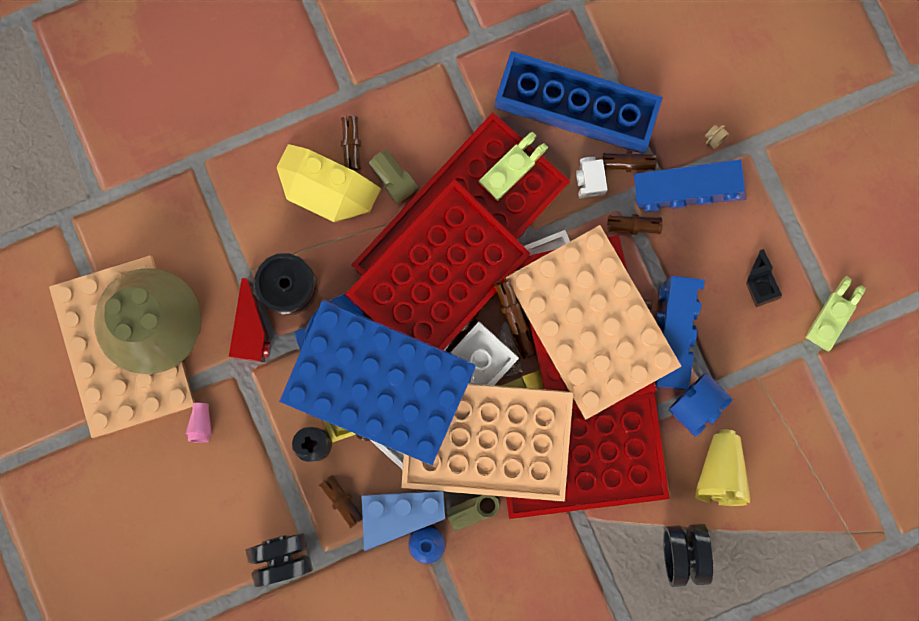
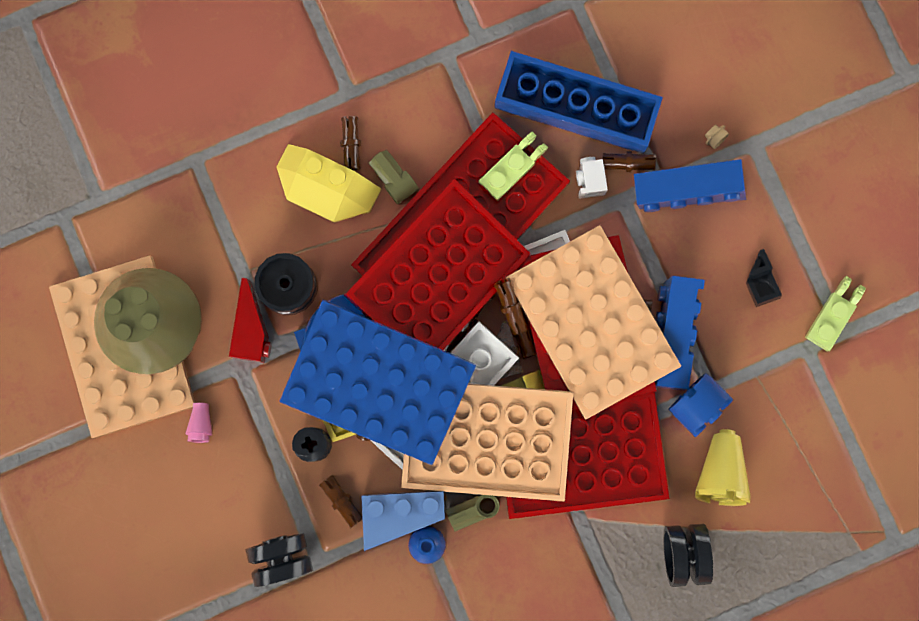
(634, 224): reddish brown pin -> none

